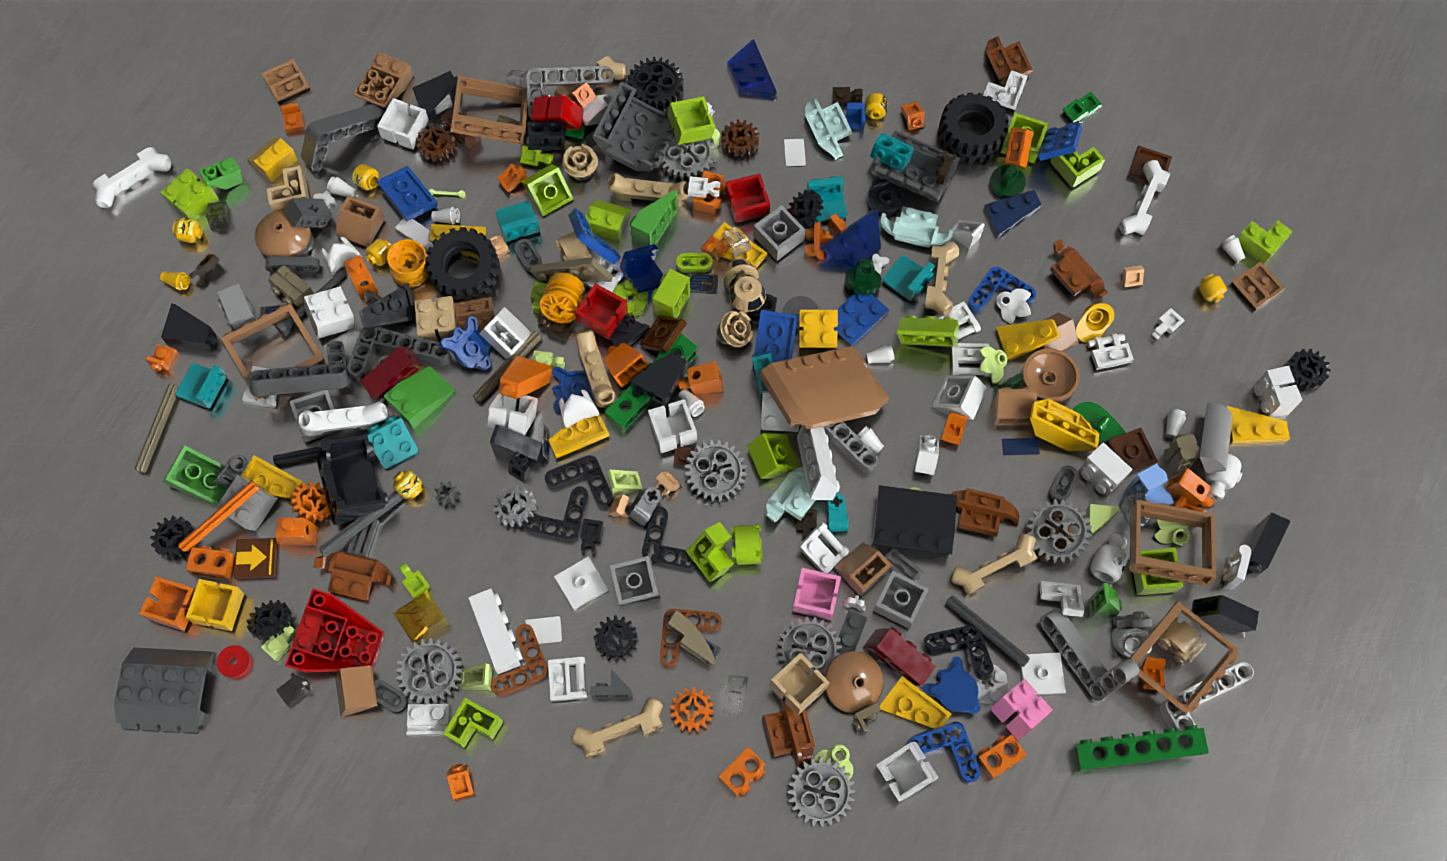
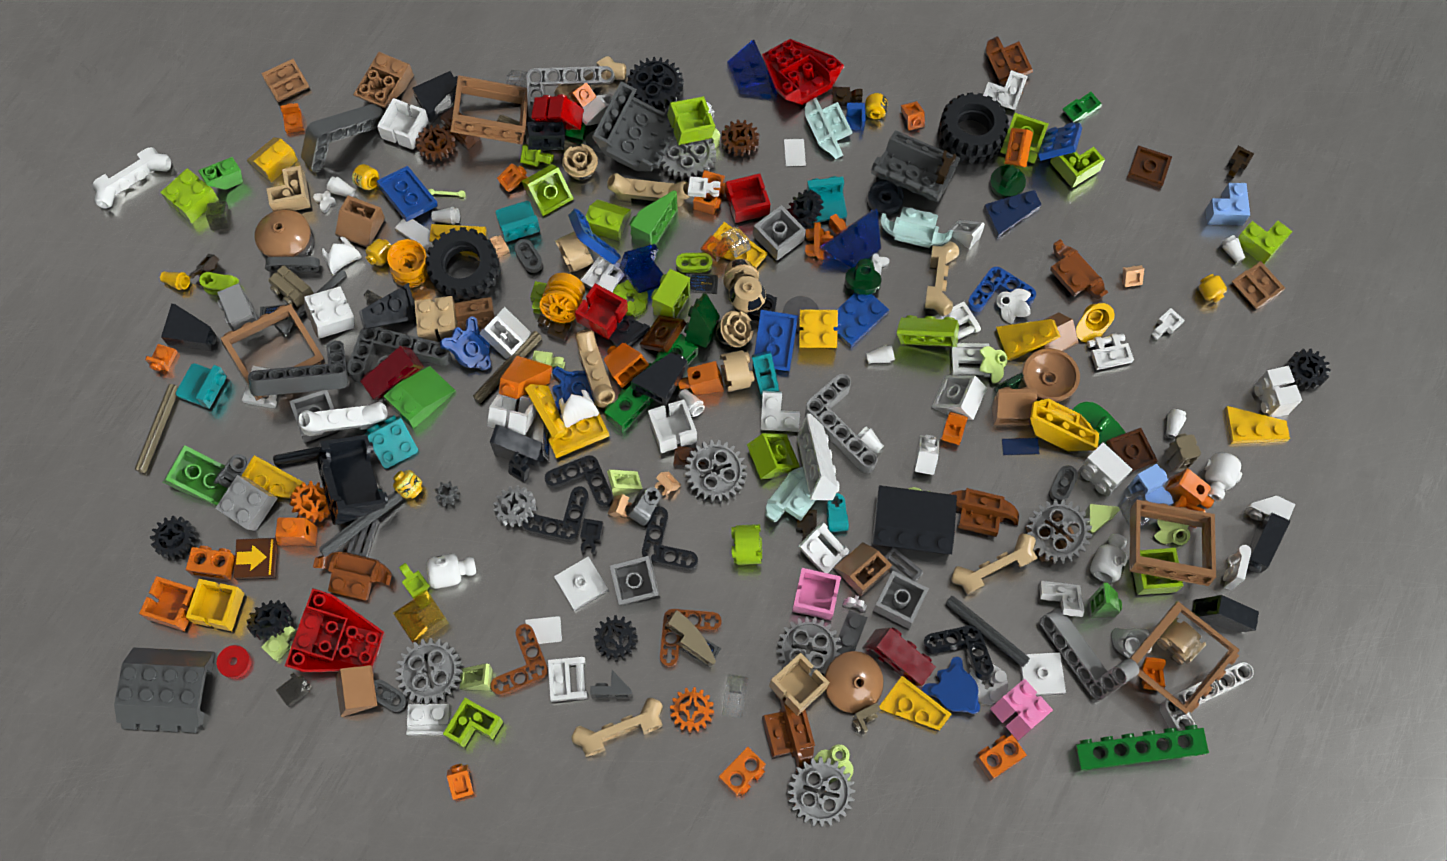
(187, 230): yellow head -> none
(215, 282): none -> lime piece
(218, 516): orange axle -> none
(308, 212): dark grey brick -> none
(358, 273): orange torso -> none
(447, 570): none -> white piece
(494, 631): white brick -> none
(547, 409): none -> yellow wing
(584, 269): dark tan wing -> none
(702, 322): none -> dark green slope
(709, 553): lime brick -> none
(736, 370): none -> tan brick
(801, 71): none -> red wedge
(824, 388): medium nougat slope -> none
(892, 151): teal brick -> none
(908, 277): teal bracket -> none
(908, 770): white piece -> none
(955, 742): blue beam -> none
(1136, 620): light grey plate -> none
(1140, 221): white plate -> none
(1216, 438): light grey brick -> none
(1231, 208): none -> light blue brick
(1239, 159): none -> dark brown plate
(1261, 509): none -> white slope

